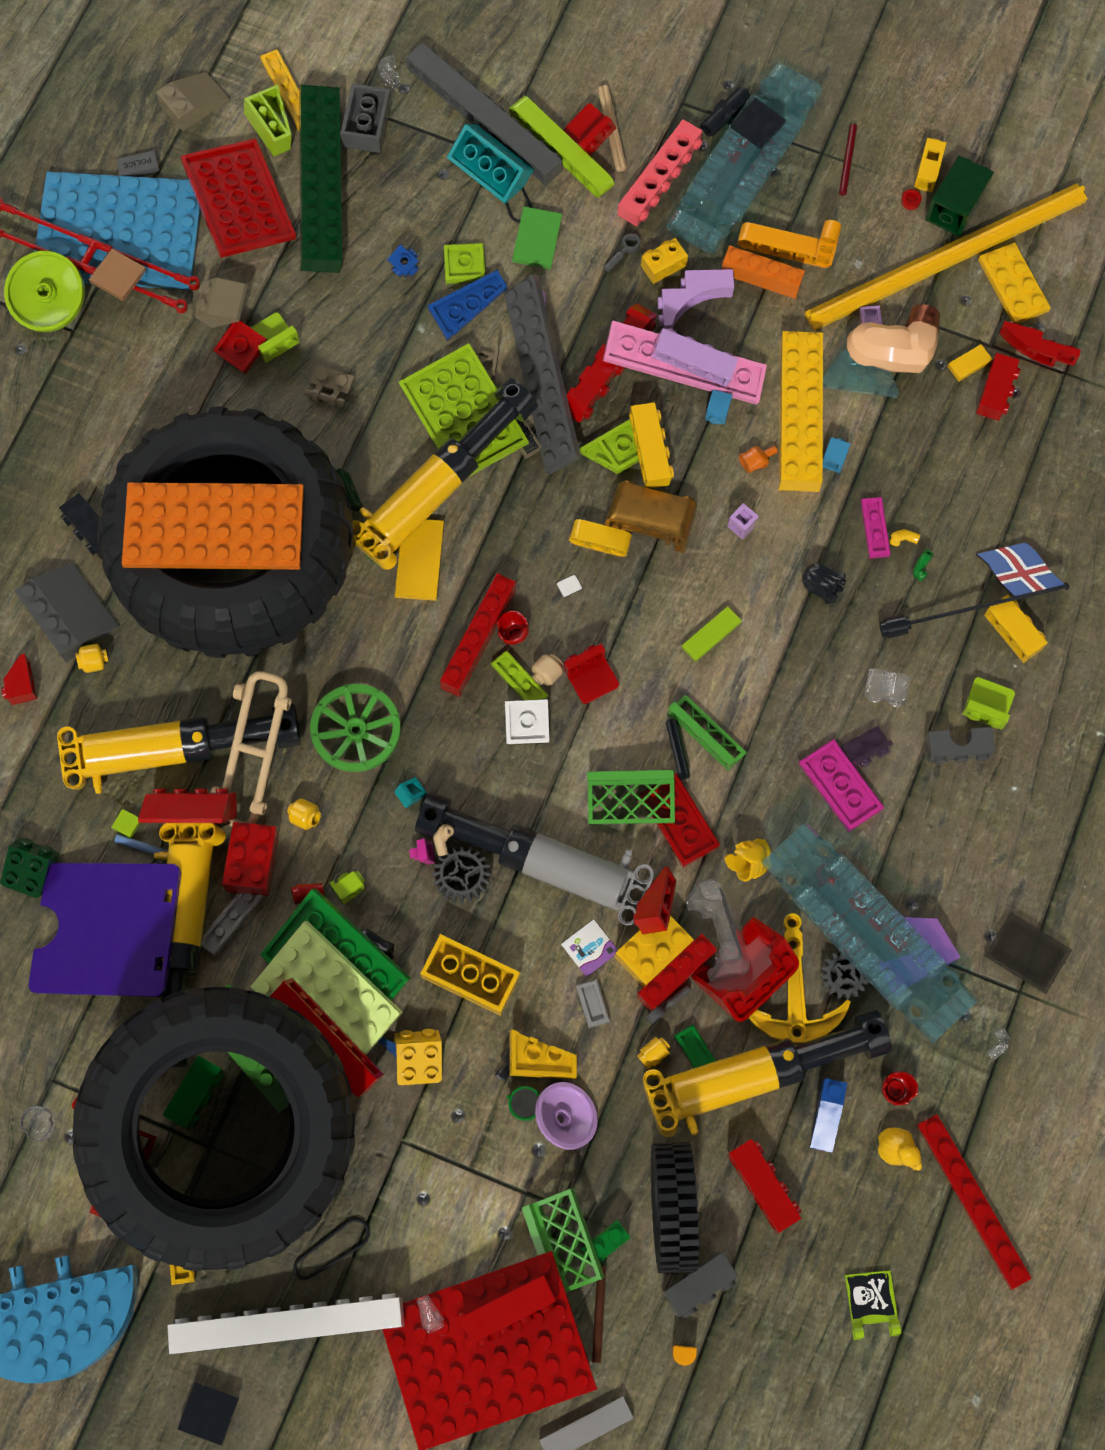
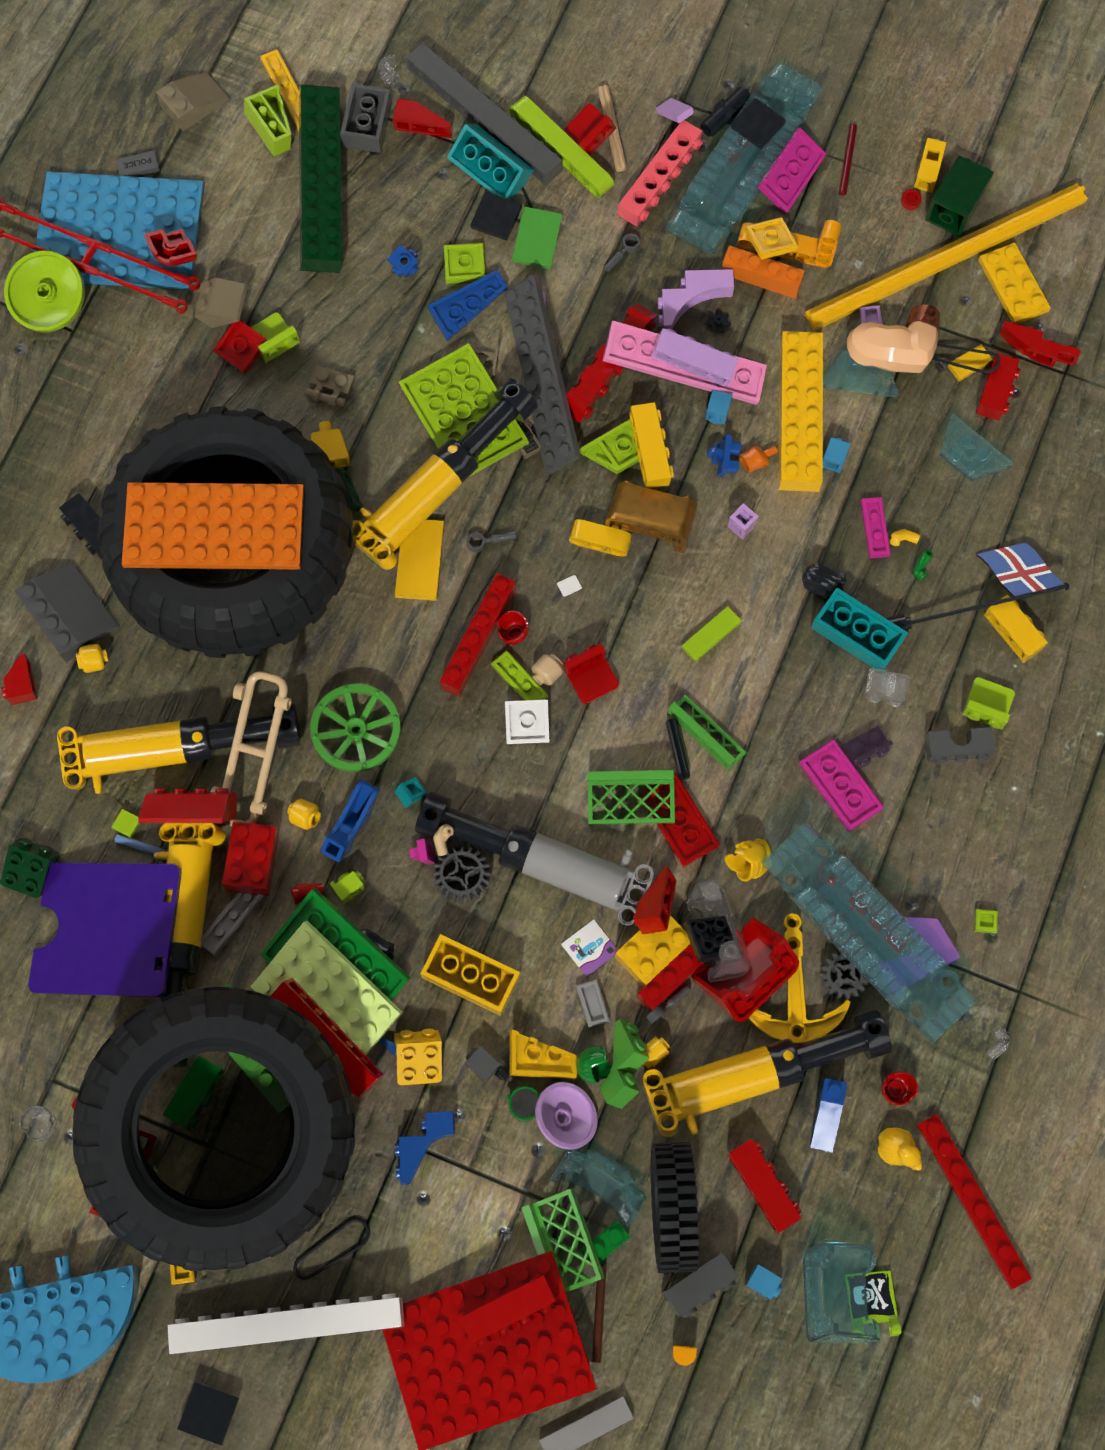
(117, 275): medium nougat tile -> none
(171, 247): none -> red brick
(238, 198): red plate -> none
(332, 444): none -> yellow torso
(351, 821): none -> blue arch
(413, 1148): none -> blue arch
(415, 118): none -> red slope
(430, 1315): clear cone -> none
(482, 1063): none -> dark grey brick
(494, 538): none -> dark grey piece
(496, 216): none -> black tile
(593, 1064): none -> green hair
(604, 1179): none -> clear light blue windscreen
(628, 1057): none -> bright green arch
(664, 260): yellow brick -> none
(675, 110): none -> lavender tile
(694, 1047): green tile -> none
(708, 936): none -> black tile
(718, 321): none -> black plant
(727, 448): none -> blue hips
(764, 1282): none -> dark azure brick
(771, 238): none -> yellow tile
(792, 170): none -> dark pink tile
(837, 1293): none -> clear light blue windscreen
(859, 630): none -> teal slope
(971, 350): none -> black piece
(971, 452): none -> clear light blue wing
(985, 921): none -> lime tile
(1028, 953): clear smoke piece -> none

